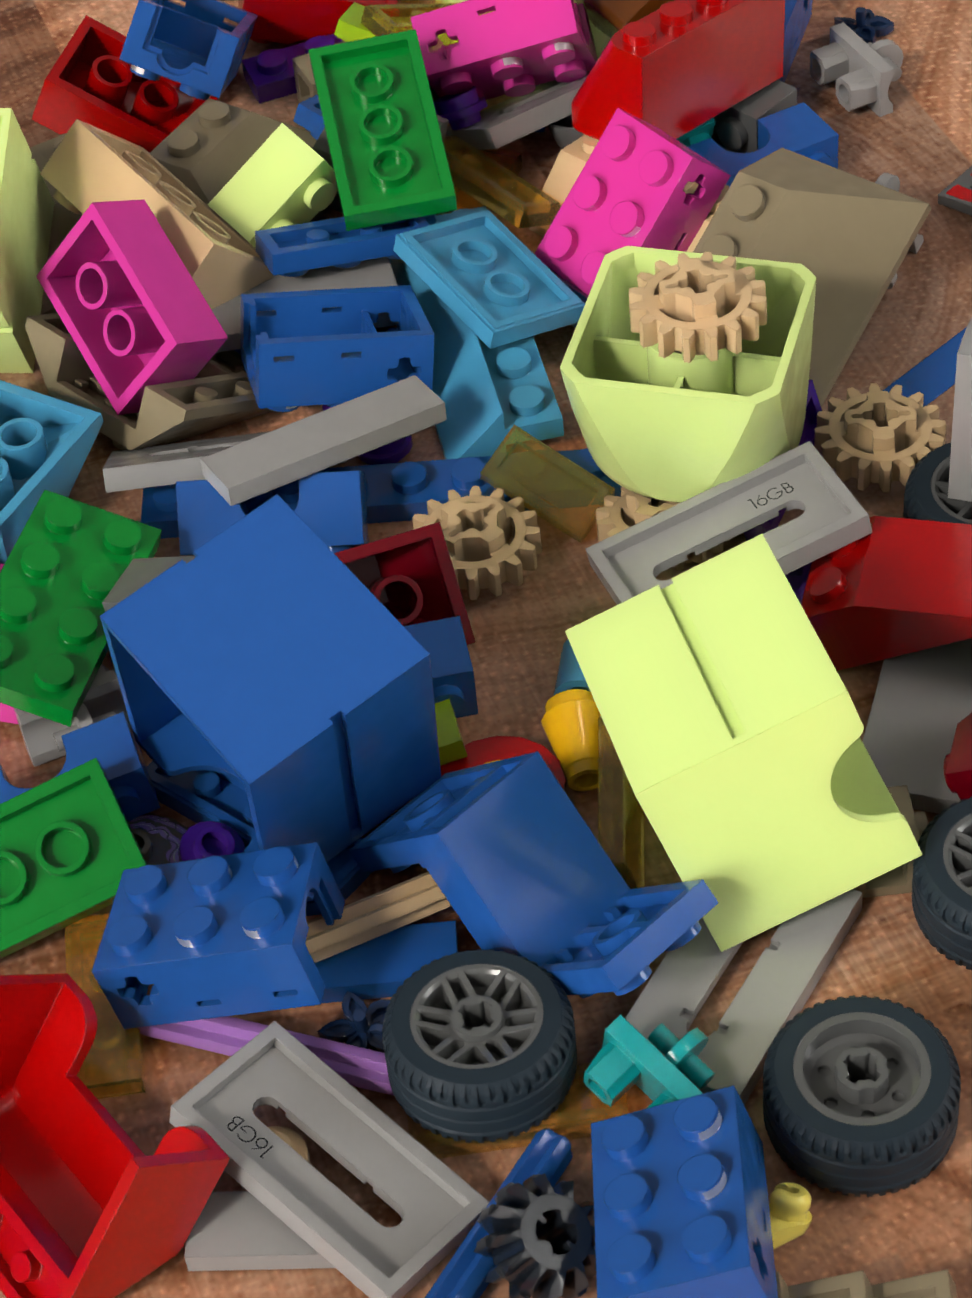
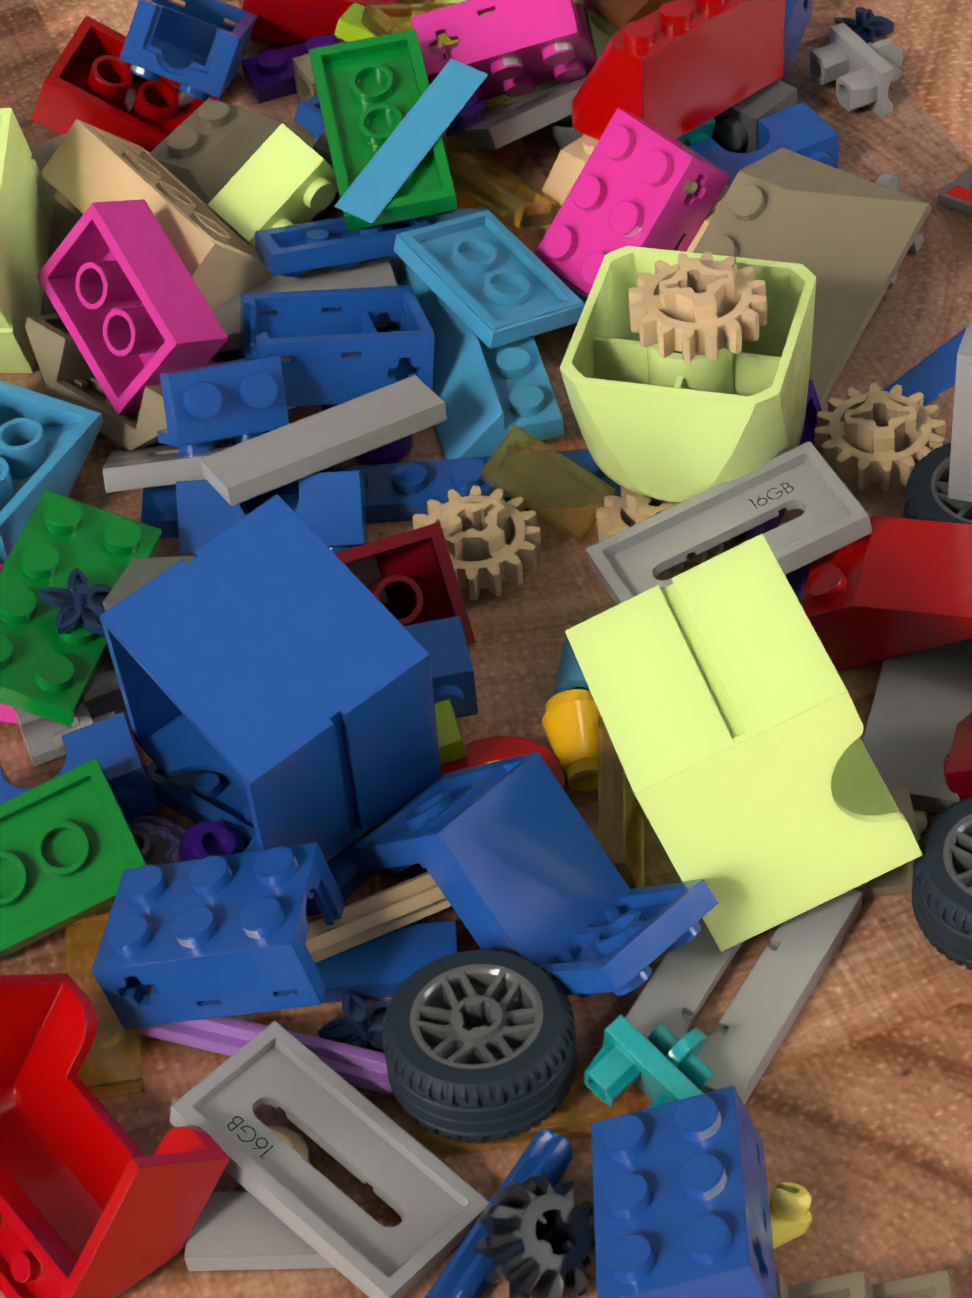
(77, 603): none -> dark blue plant
(223, 402): none -> blue bracket
(411, 141): none -> dark azure sticker
(861, 1095): black wheel -> none

